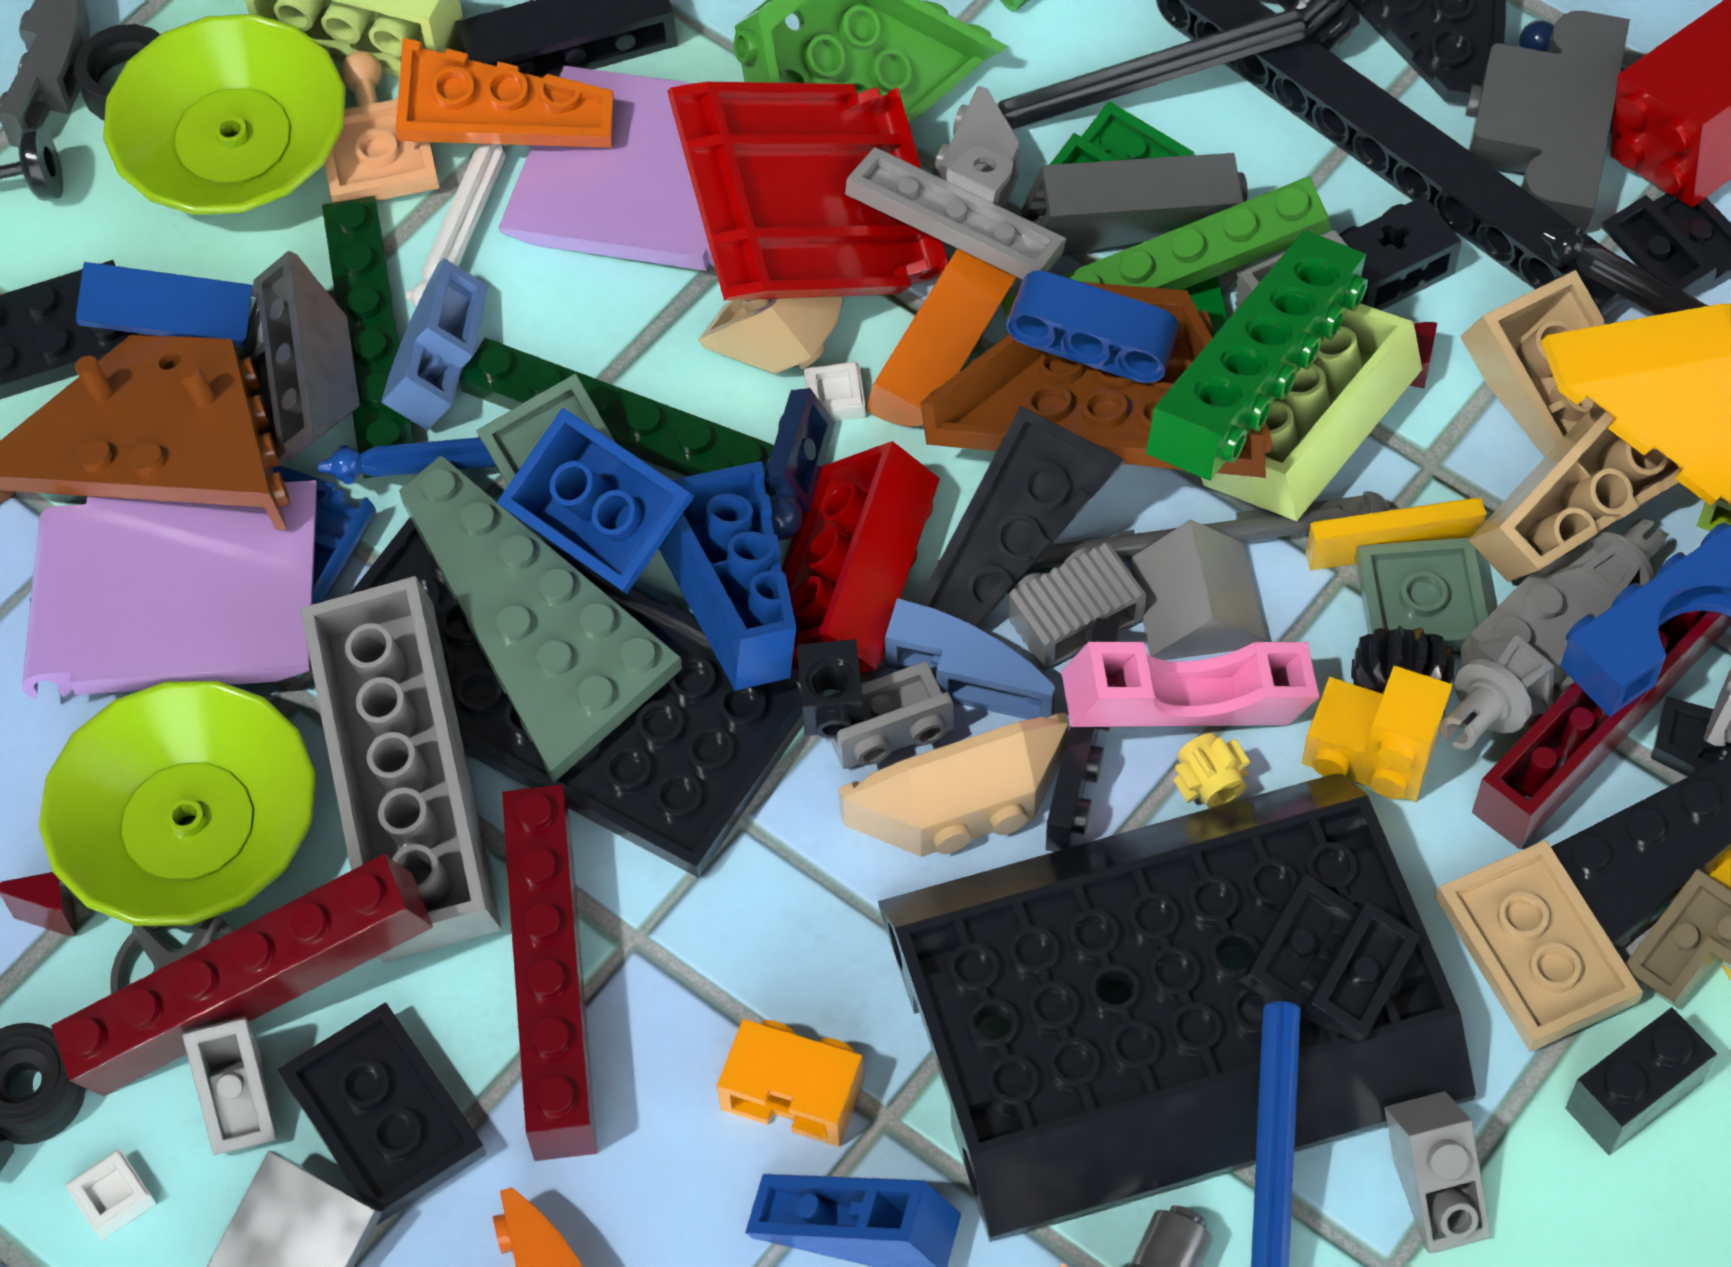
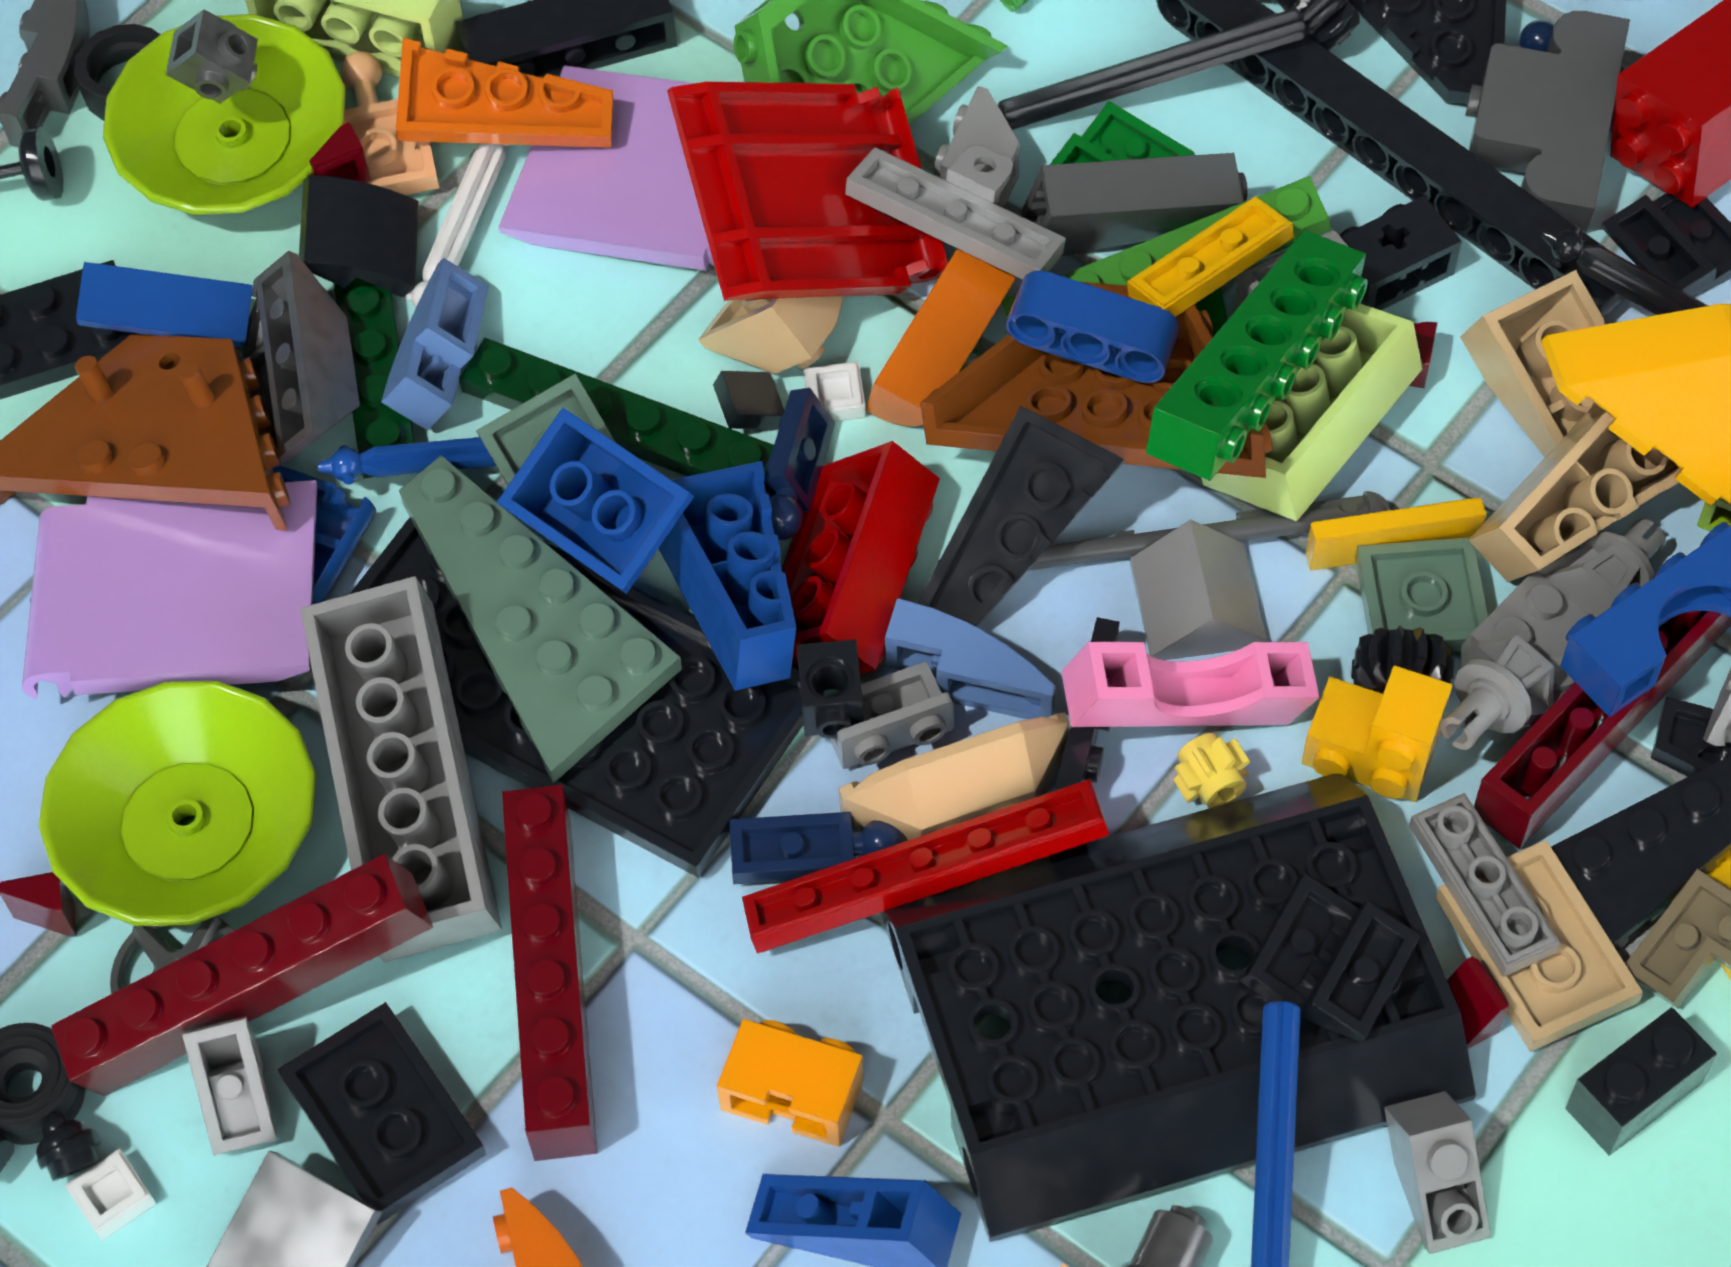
(66, 1146): none -> black plate
(212, 57): none -> flat silver brick
(341, 156): none -> dark red slope
(359, 233): none -> black slope
(749, 400): none -> black tile
(801, 844): none -> dark blue plate
(924, 866): none -> red tile
(1060, 607): light grey brick -> none
(1212, 257): none -> yellow tile
(1478, 1000): none -> dark red slope
(1497, 911): none -> light grey tile

